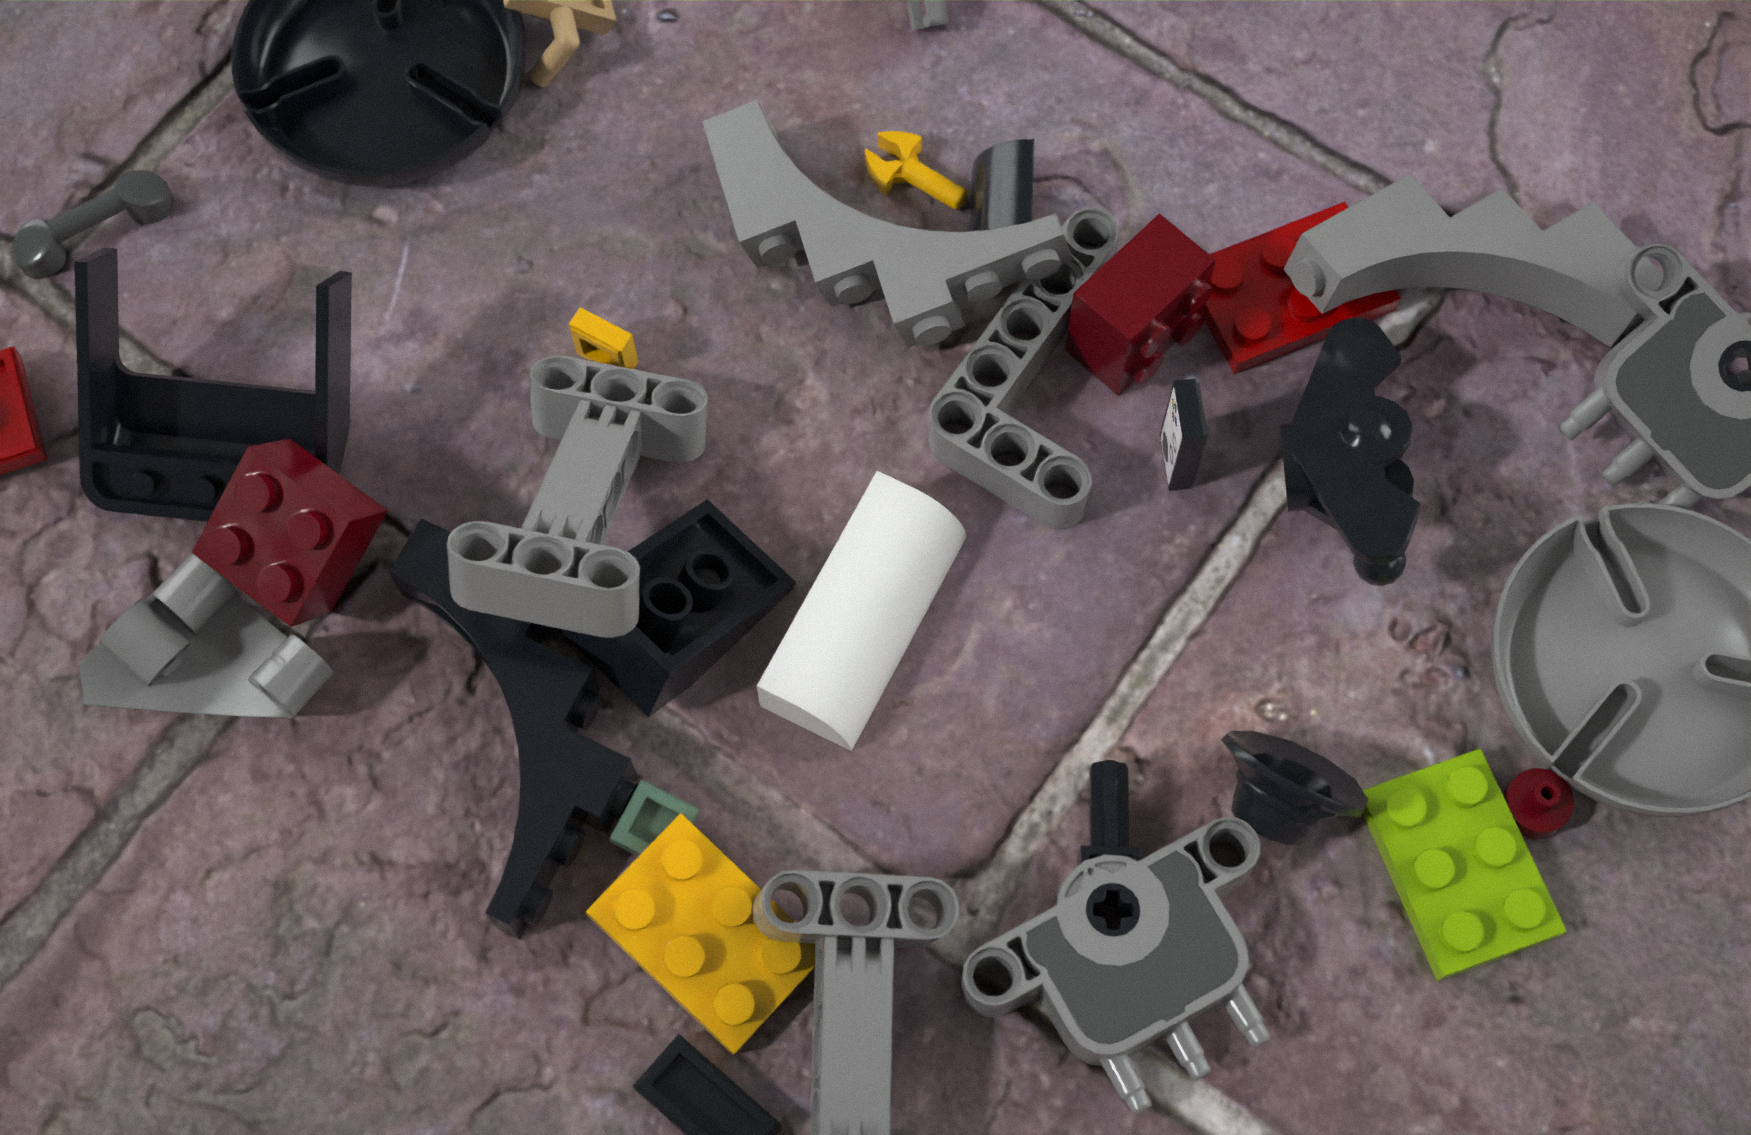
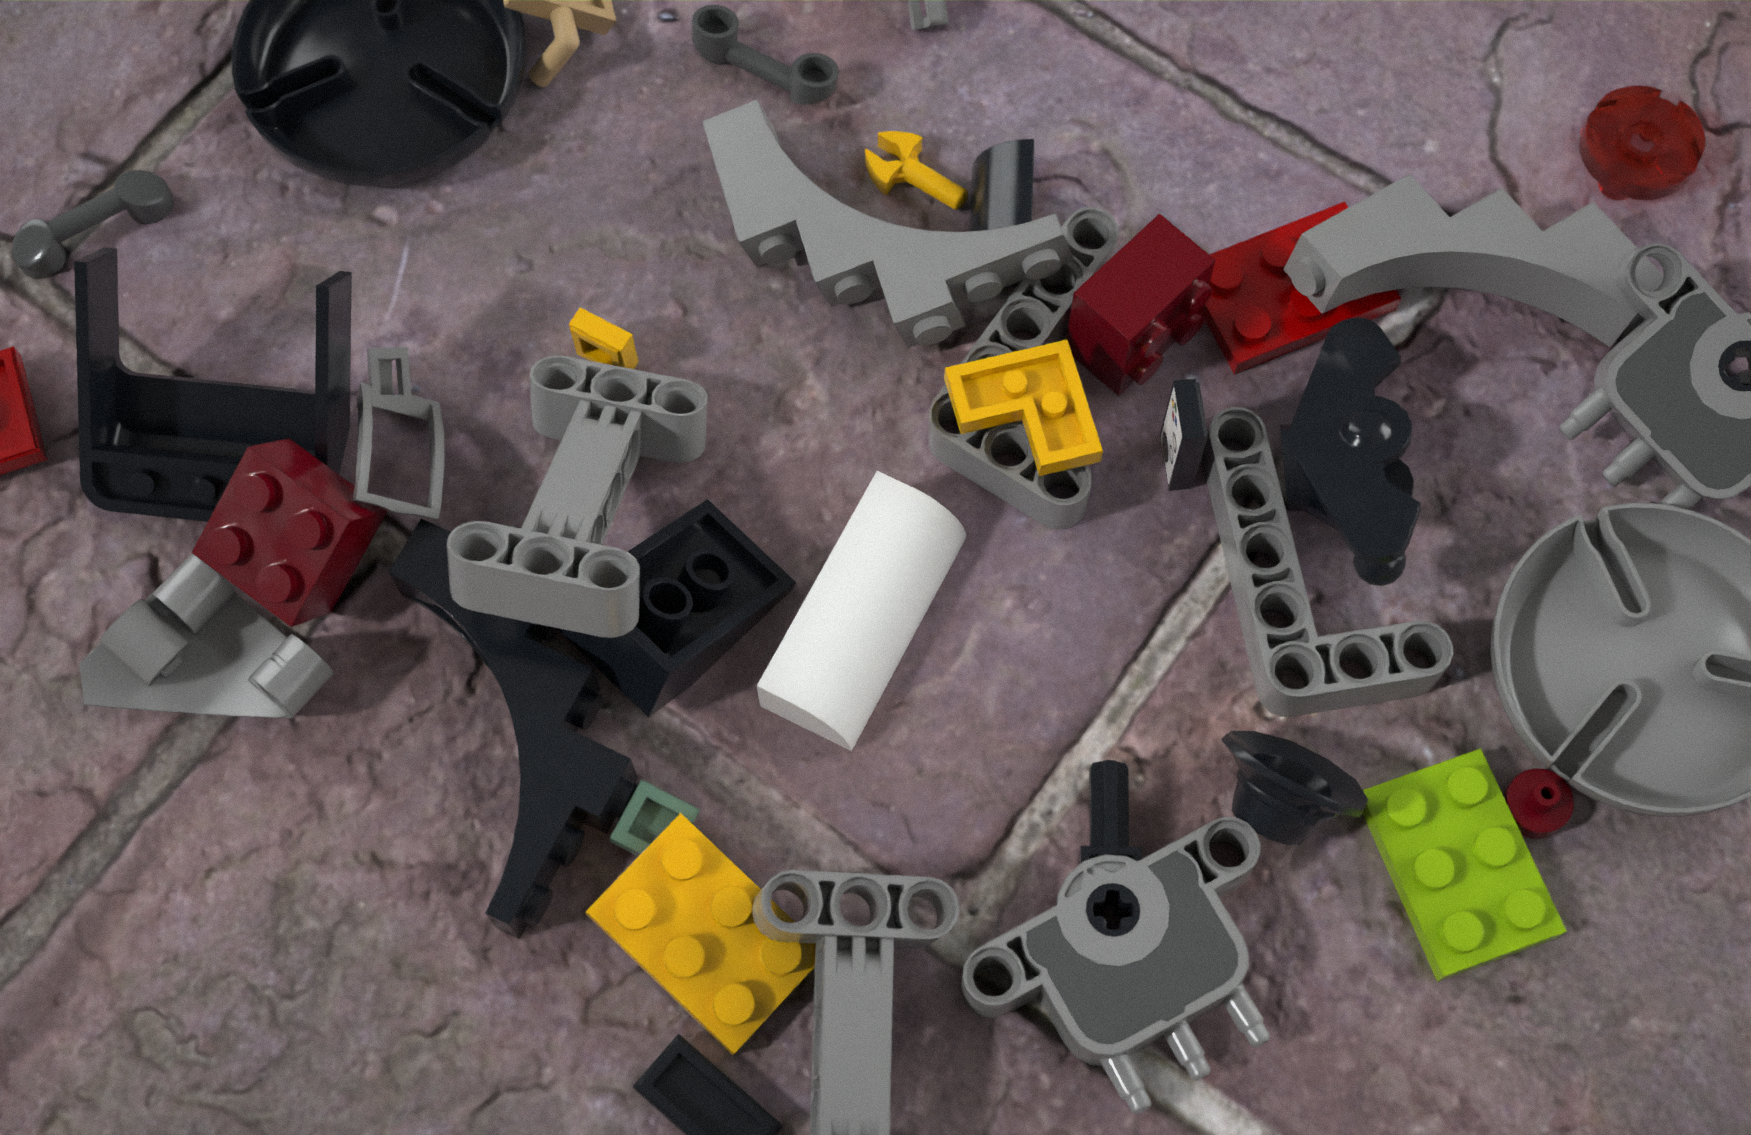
(380, 394): none -> light grey sword
(715, 38): none -> dark grey bar
(1034, 387): none -> yellow plate
(1284, 591): none -> light grey beam
(1634, 173): none -> clear red plate

